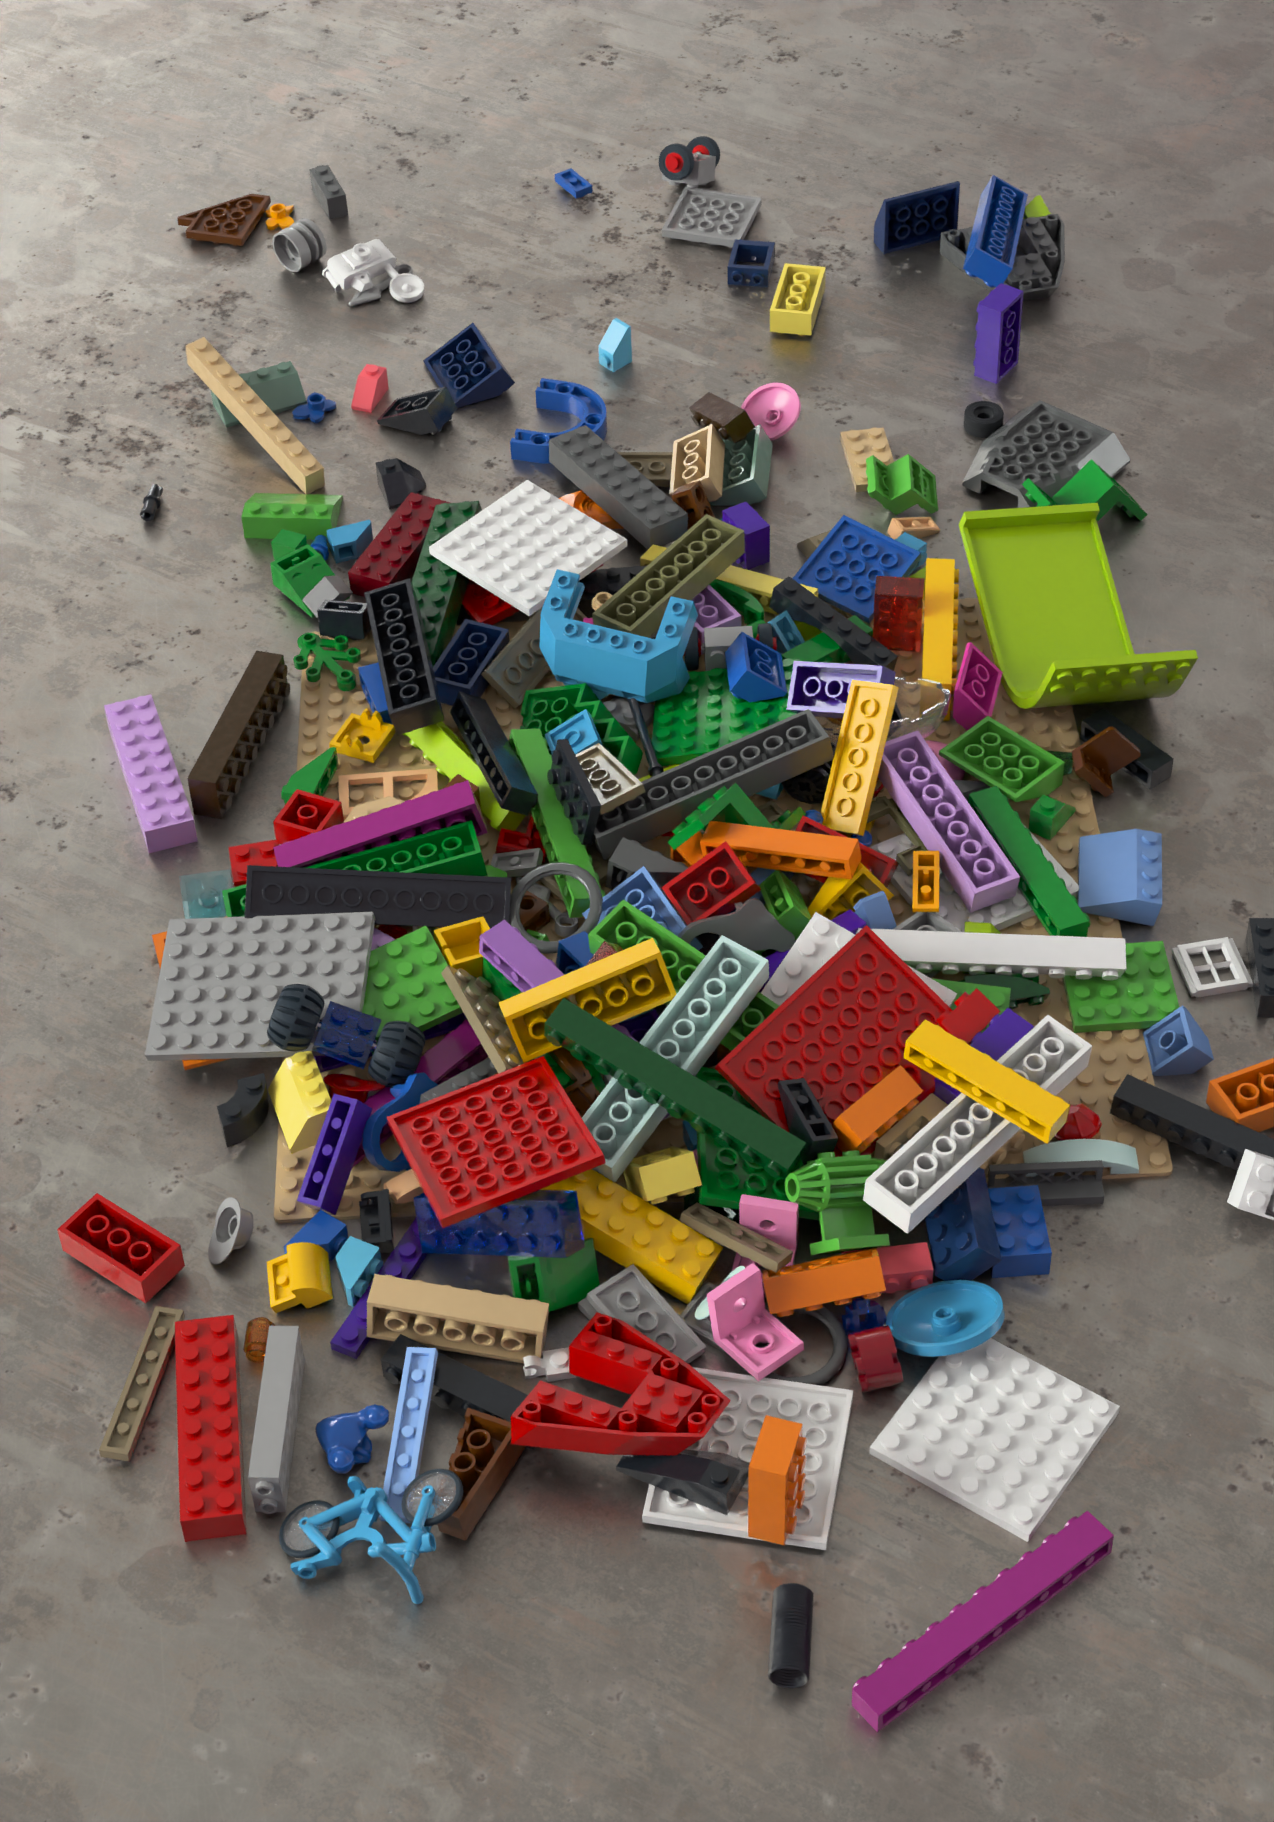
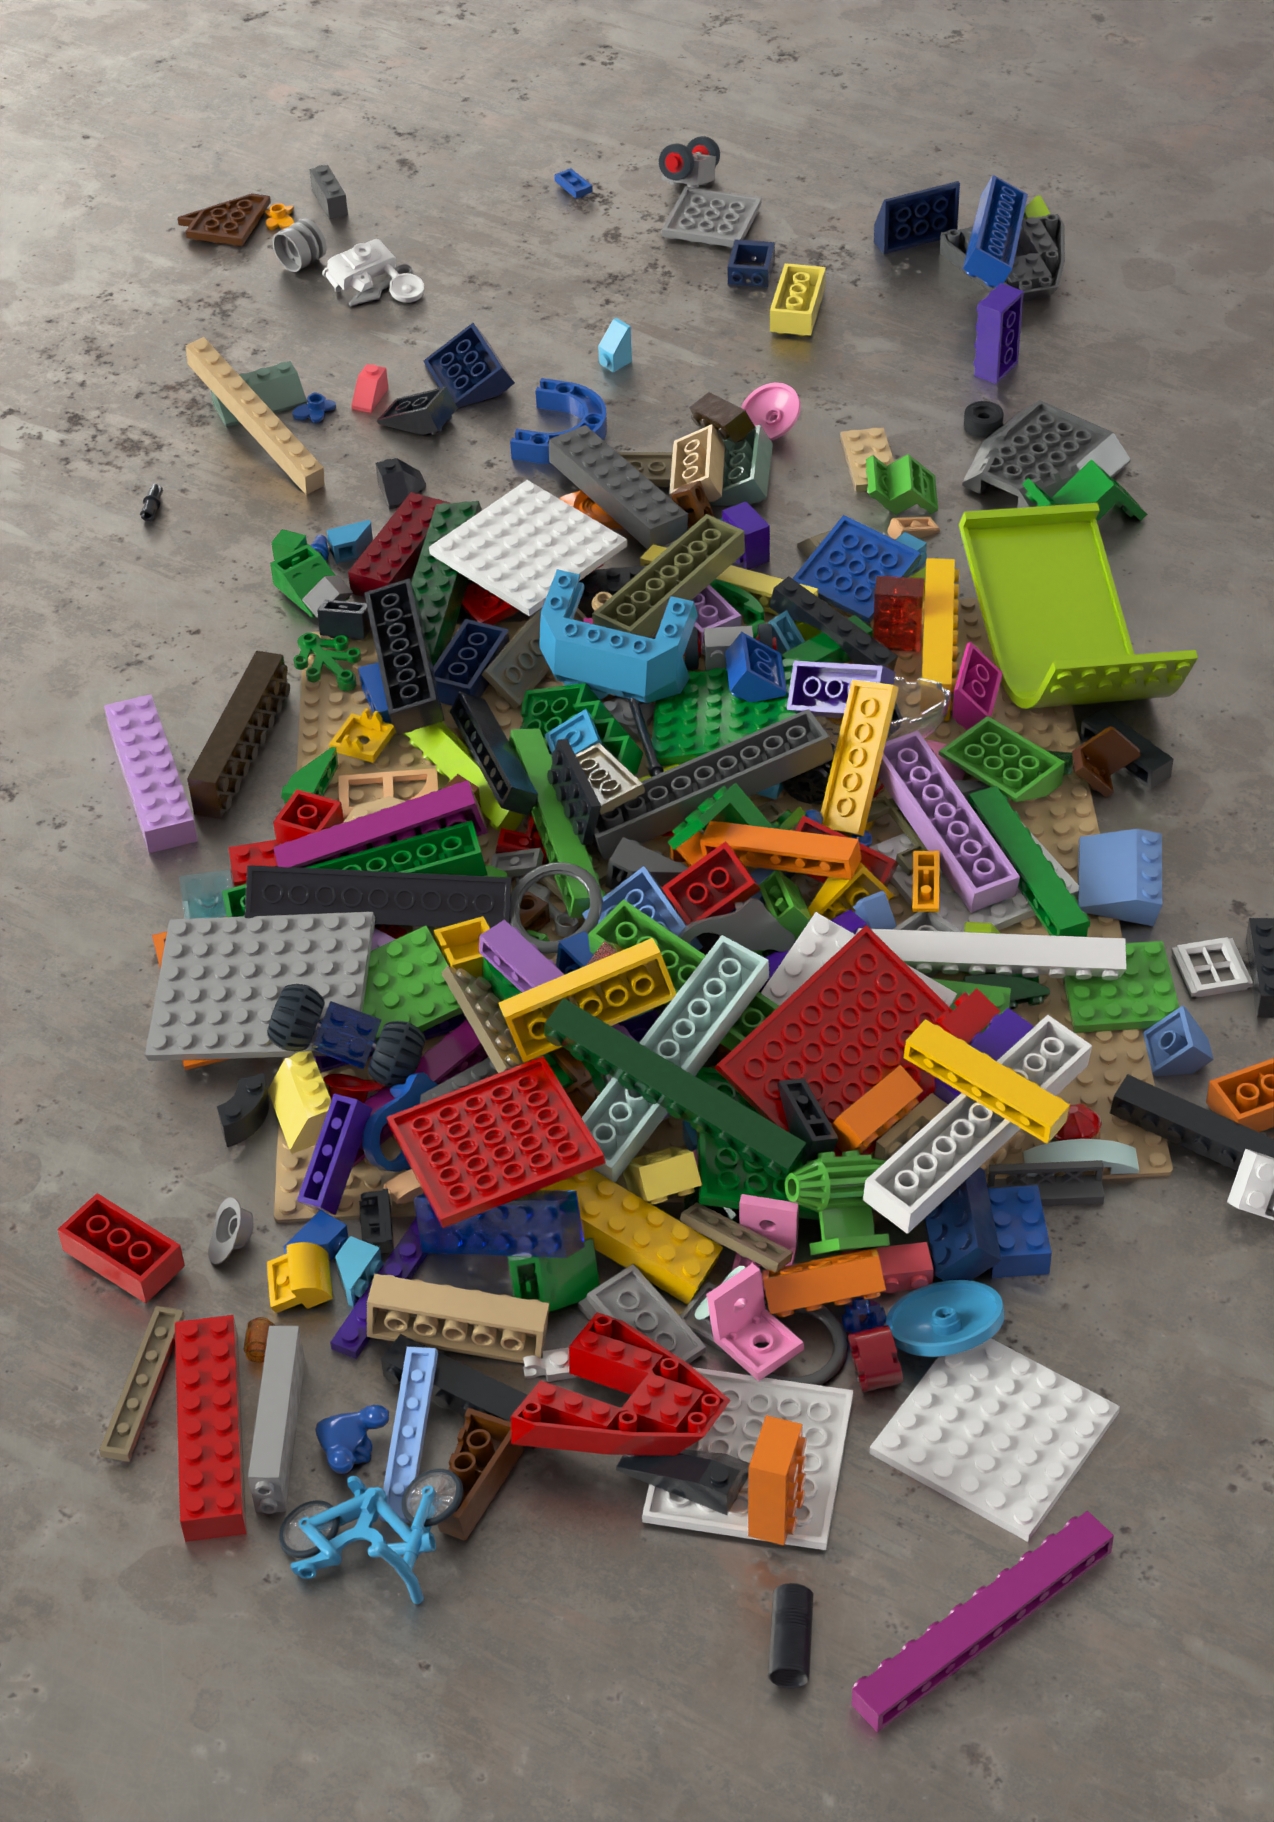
(305, 514): bright green slope -> none
(1049, 816): green slope -> none

